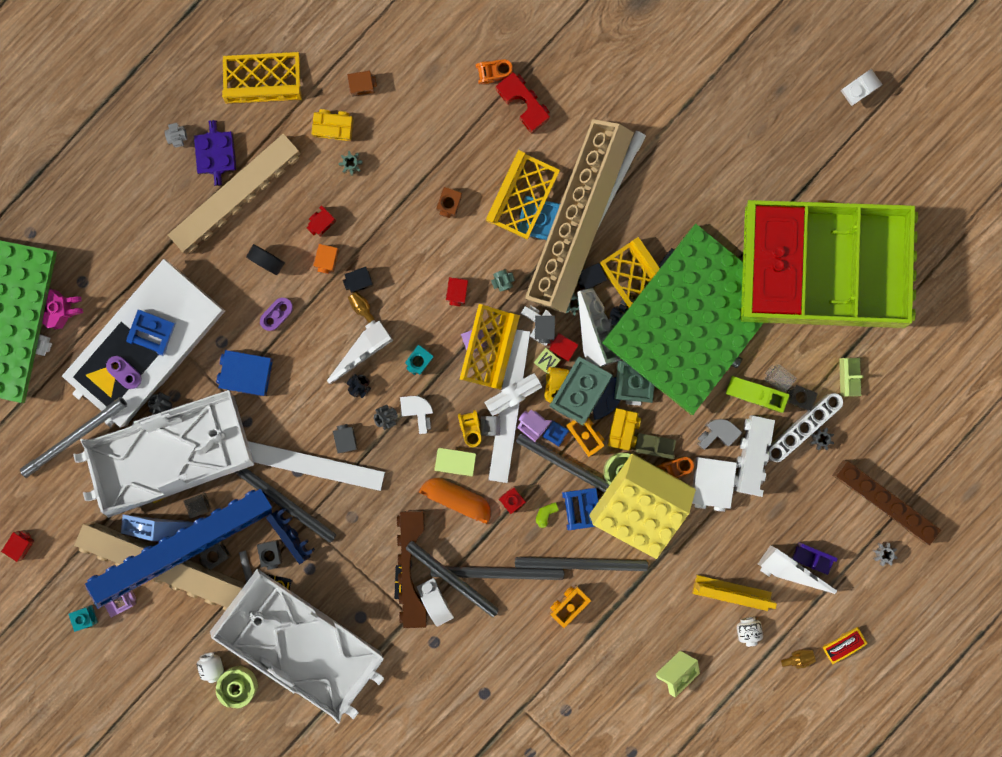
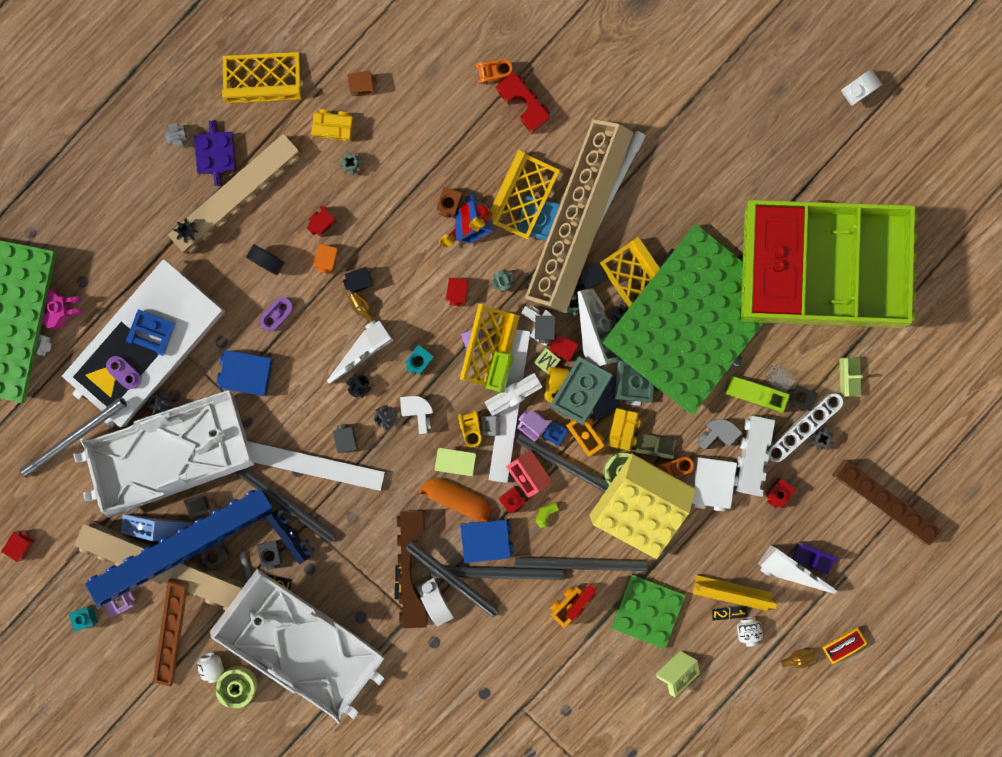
(170, 632): none -> dark orange tile
(189, 235): none -> black gear
(472, 223): none -> torso
(486, 541): none -> blue panel
(499, 371): none -> lime tile
(529, 474): none -> coral brick
(585, 596): none -> red plate
(587, 501): blue plate -> none
(648, 611): none -> bright green plate
(729, 613): none -> black sticker
(779, 486): none -> red brick
(890, 556): light grey gear -> none

